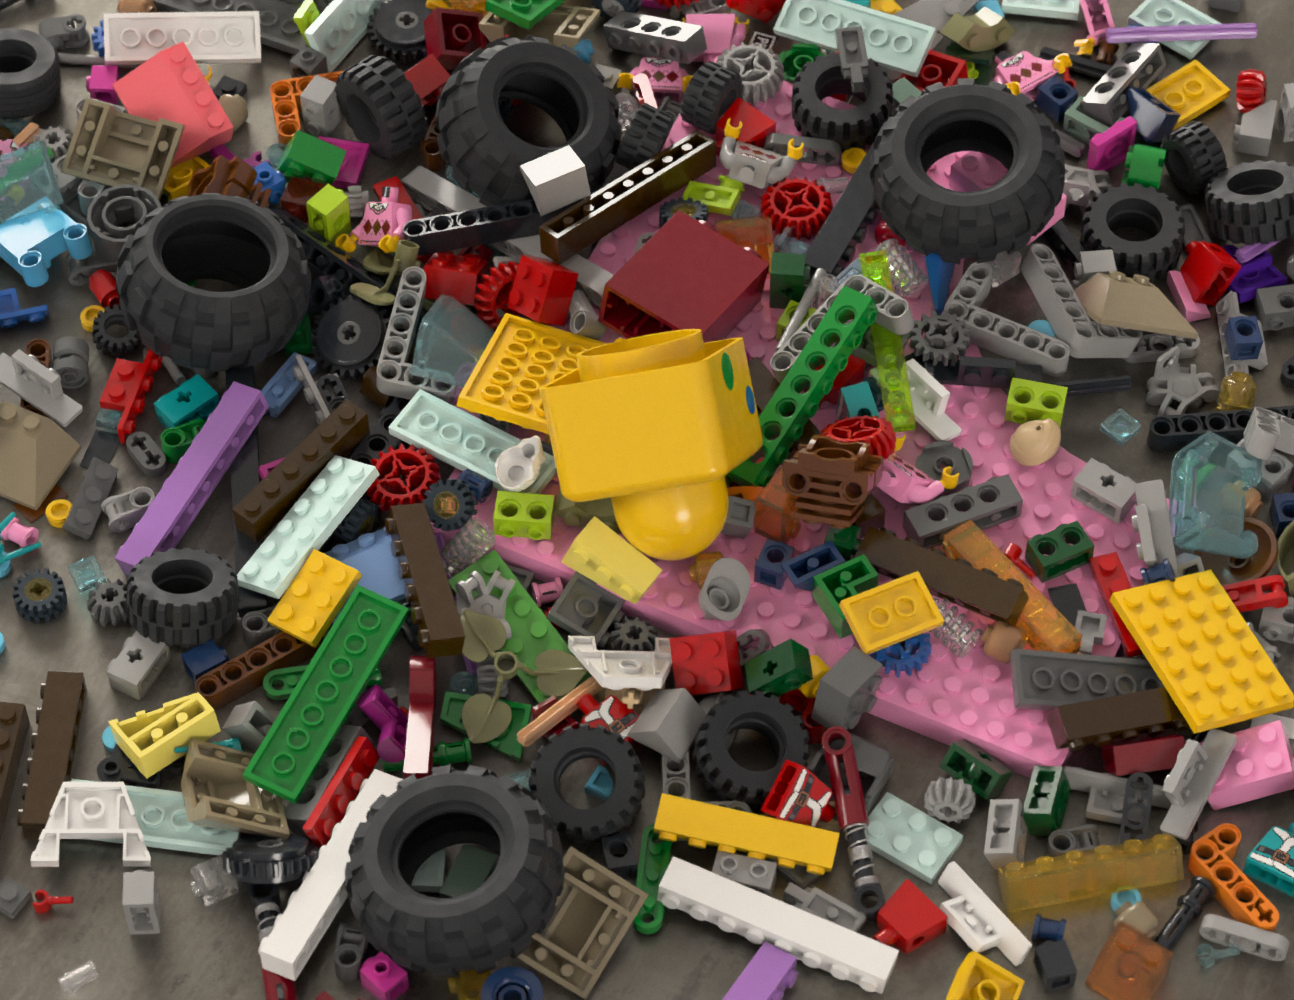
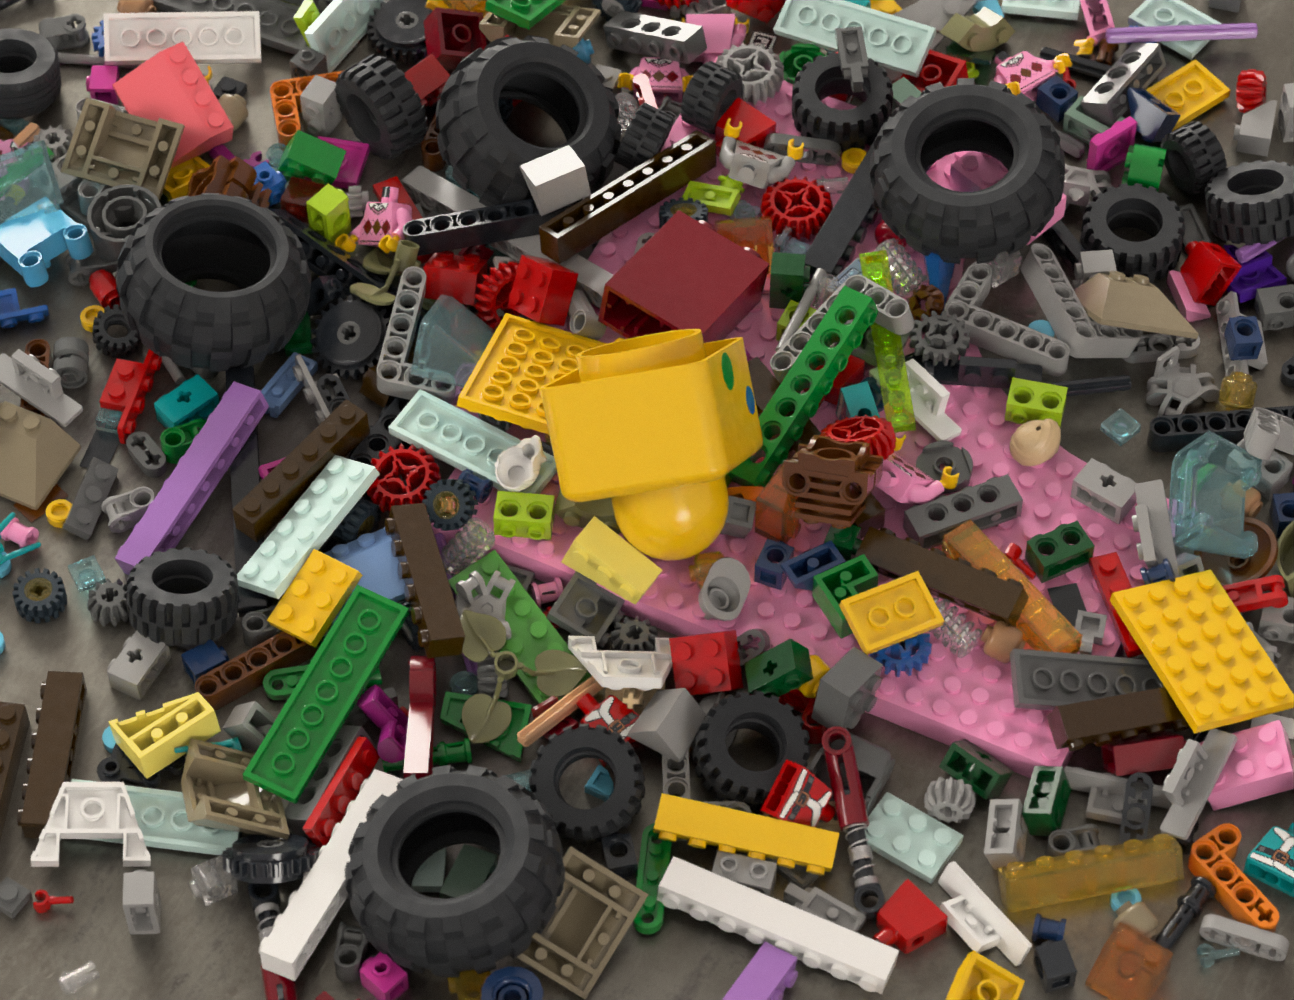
(933, 298): none -> reddish brown gear

